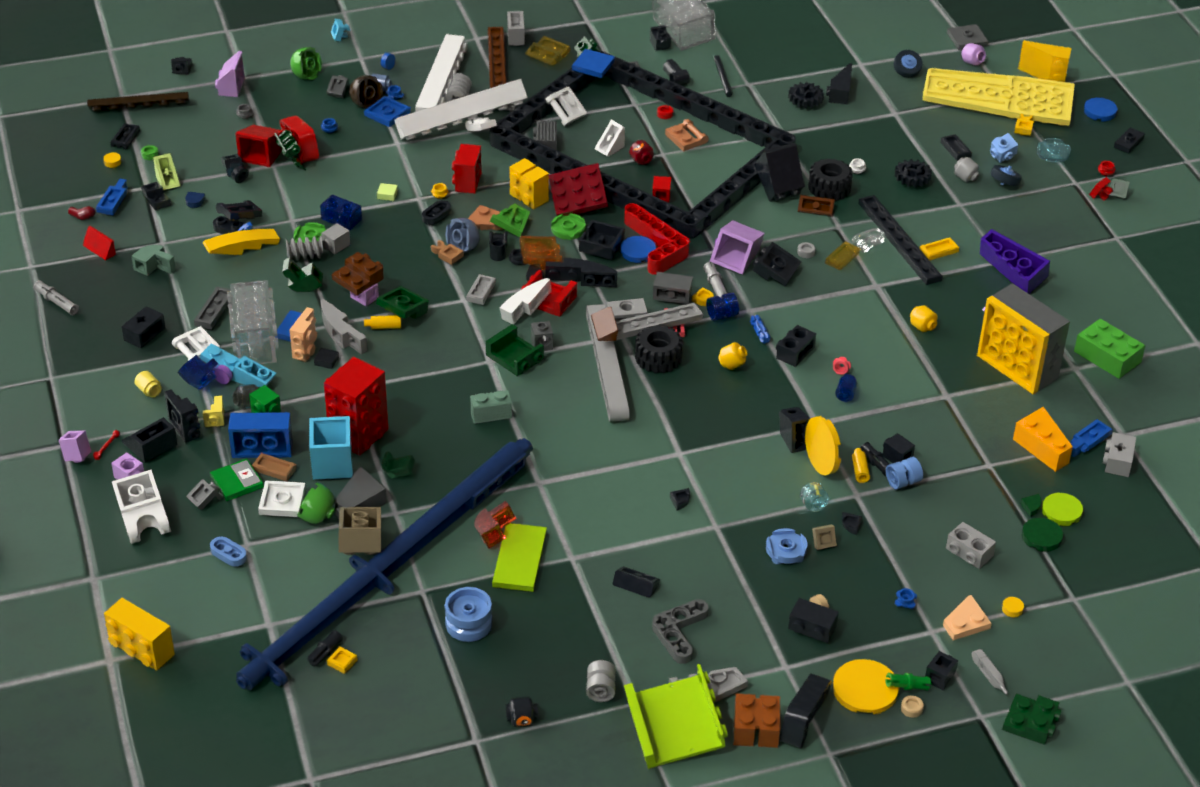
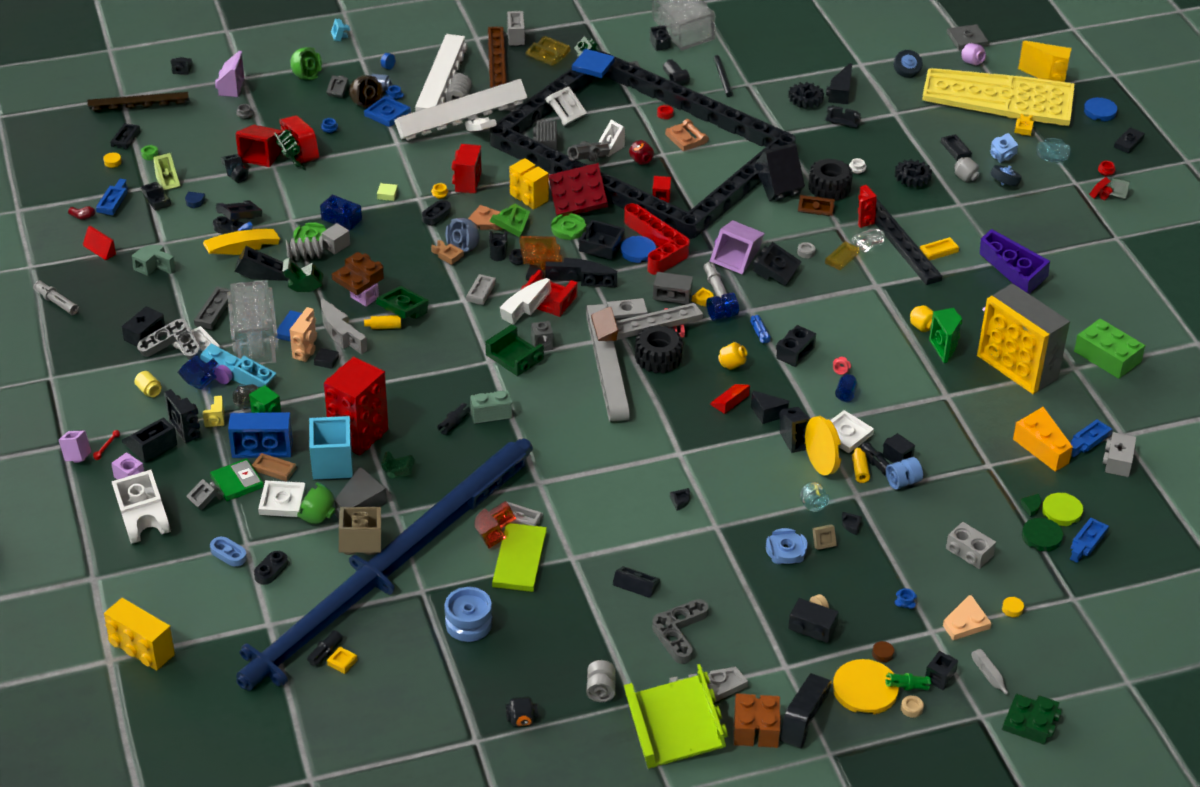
(178, 335): none -> dark grey beam
(259, 265): none -> black slope
(272, 566): none -> black plate
(453, 418): none -> black pin
(521, 511): none -> light grey tile
(588, 151): none -> dark grey piece
(731, 397): none -> red slope
(767, 406): none -> black slope
(850, 117): none -> black hinge
(851, 431): none -> white plate
(867, 206): none -> red bracket
(882, 651): none -> reddish brown tile
(945, 332): none -> green slope
(1088, 539): none -> blue hinge

